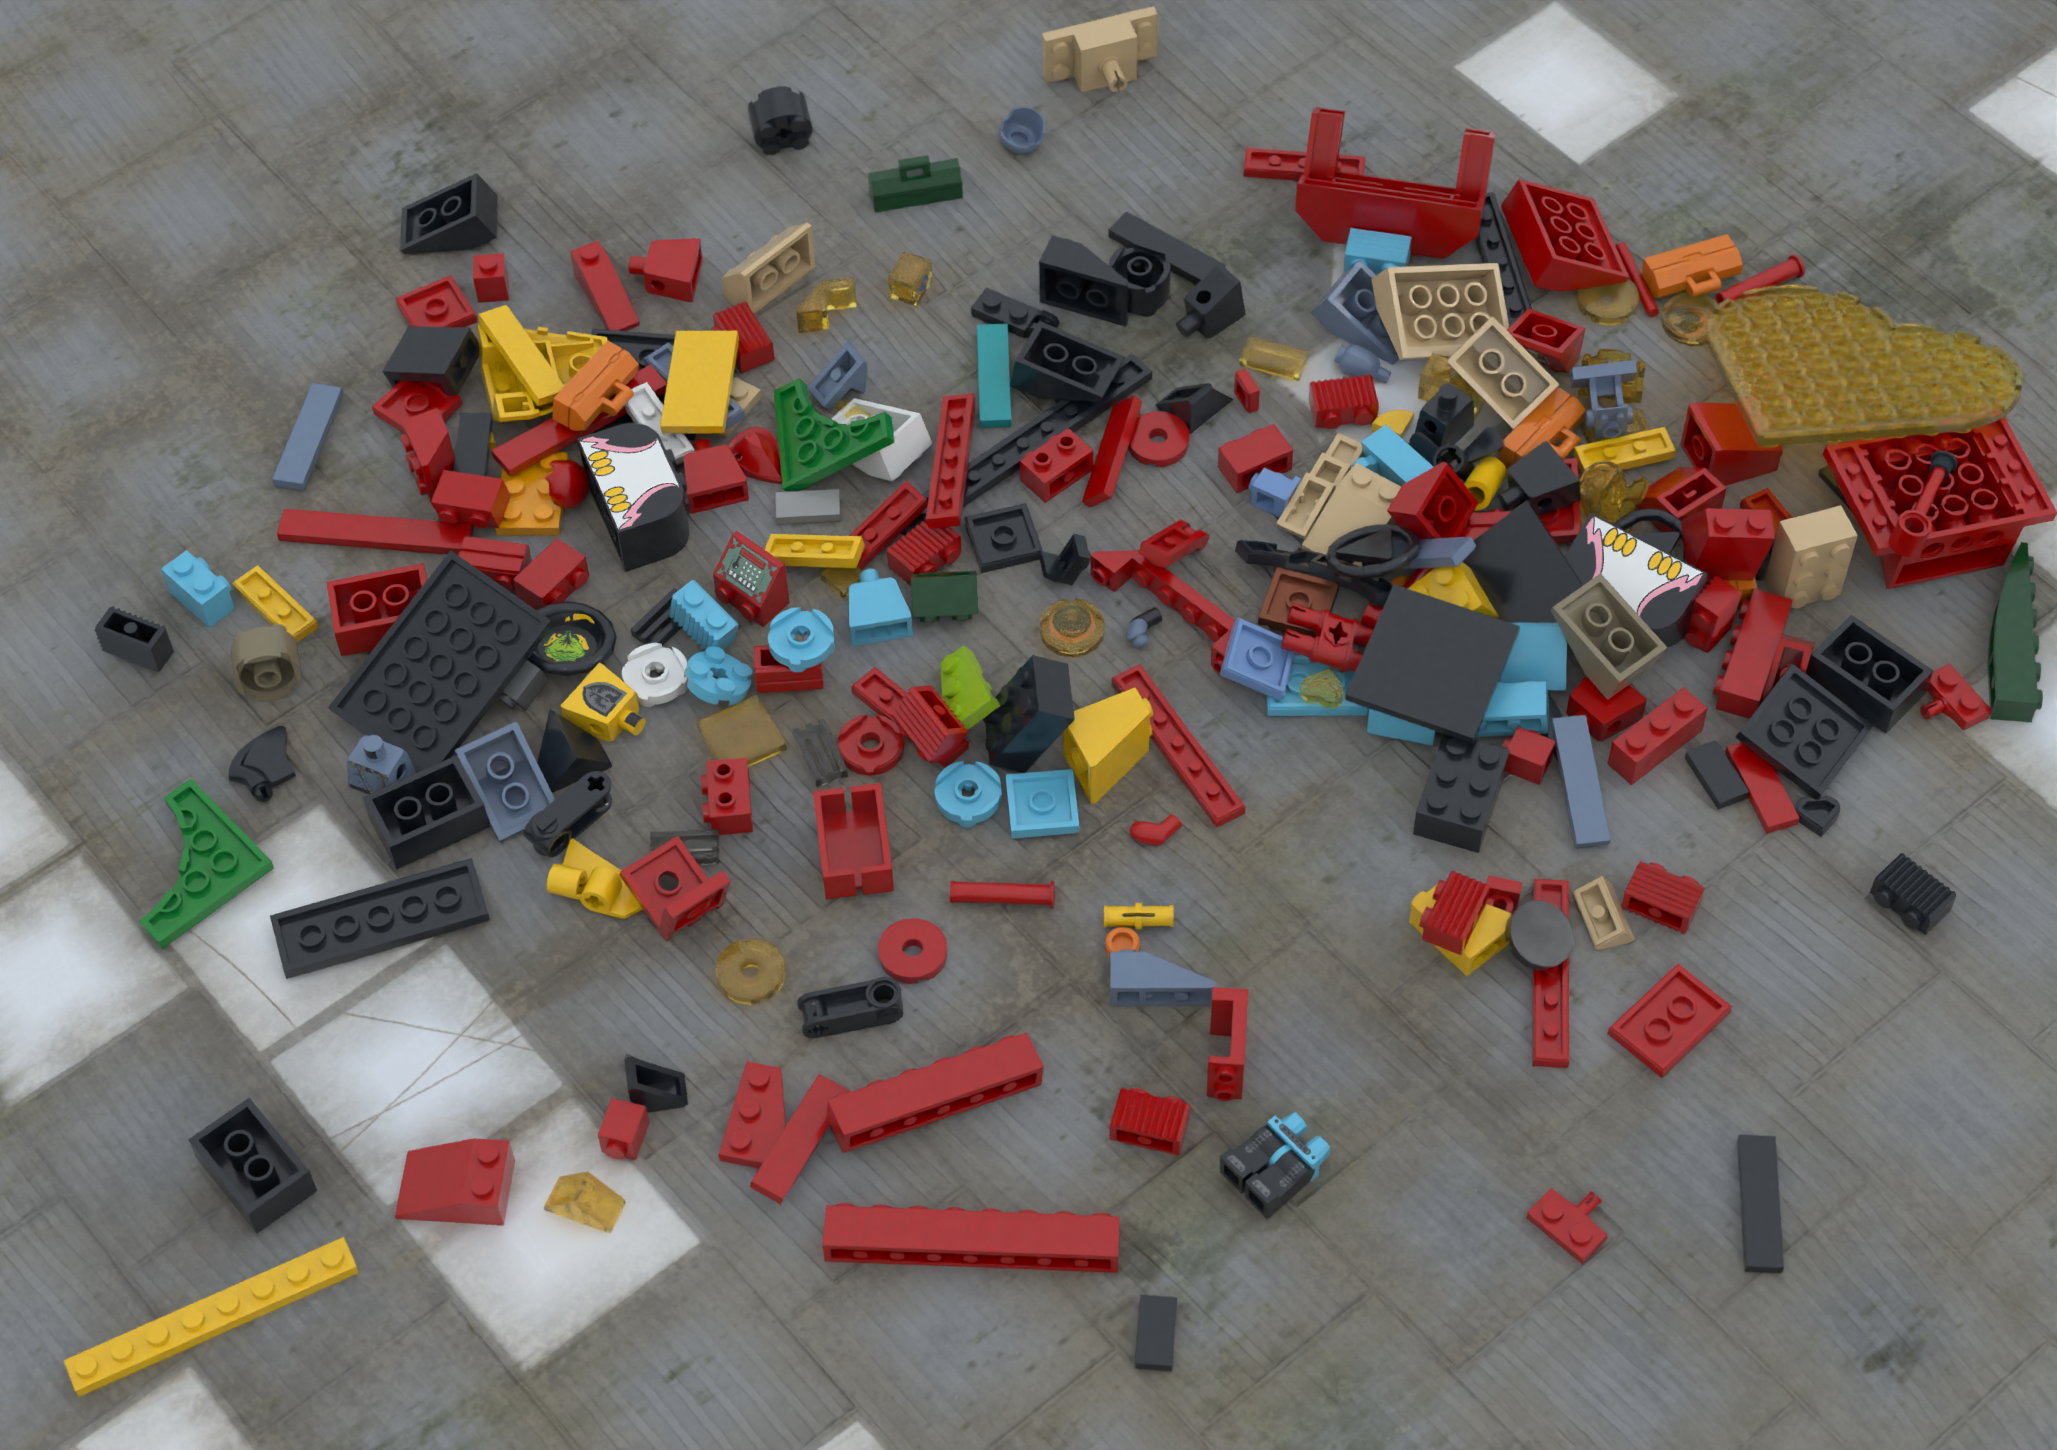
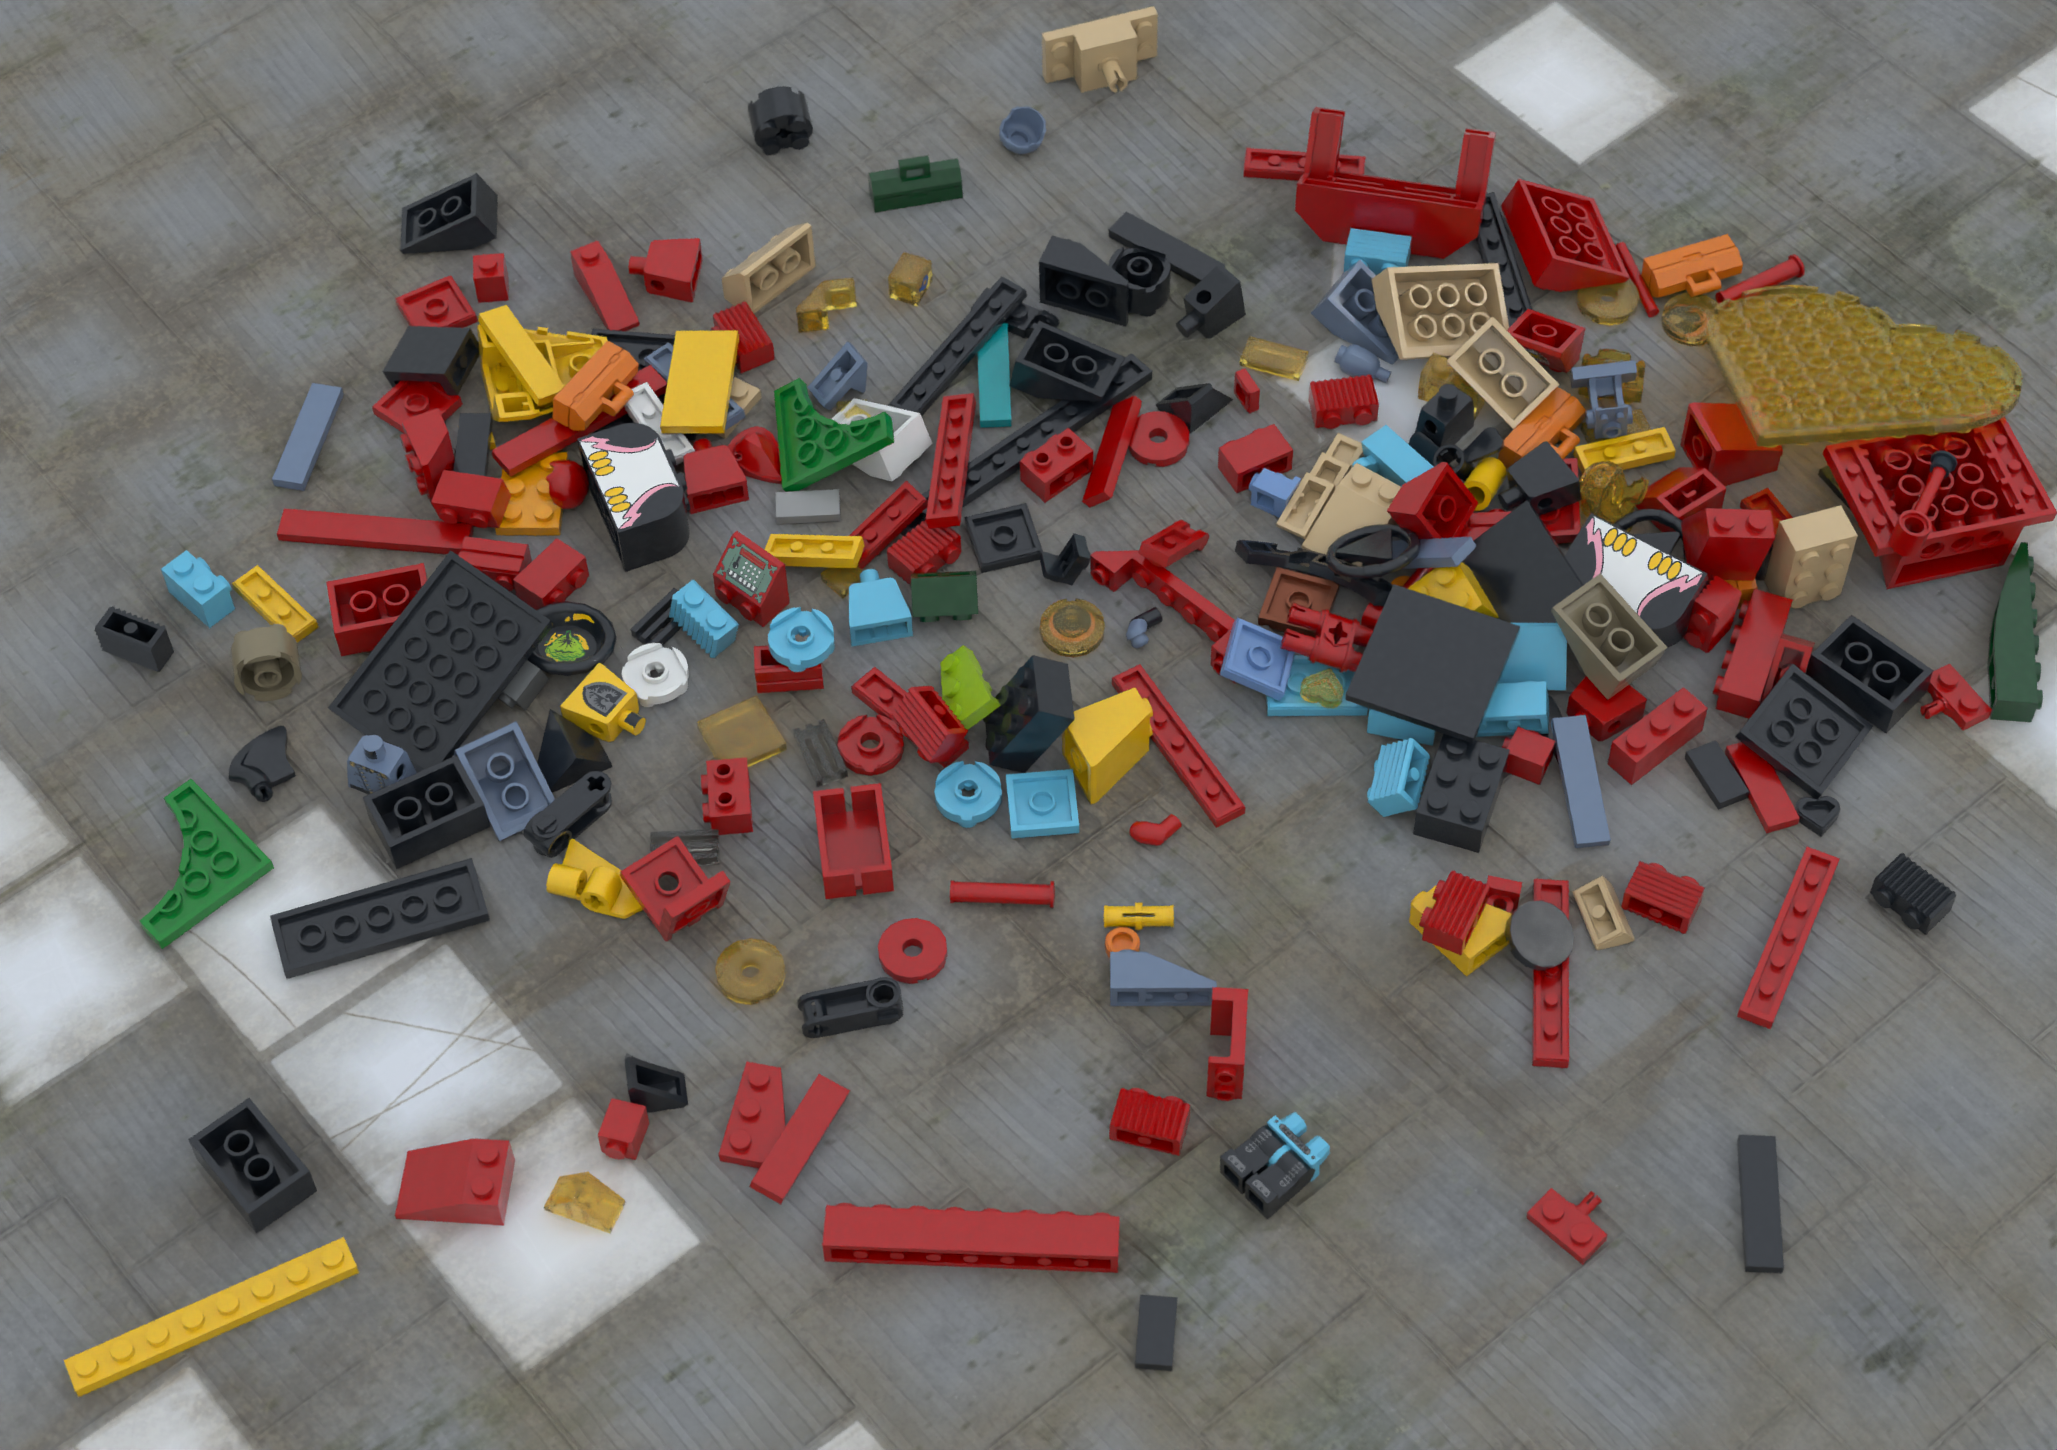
(732, 681): medium azure plate -> none
(934, 1092): red brick -> none
(960, 347): none -> black tile
(1397, 420): yellow tile -> none
(1398, 777): none -> medium azure brick
(1669, 1020): red tile -> none
(1788, 938): none -> red plate

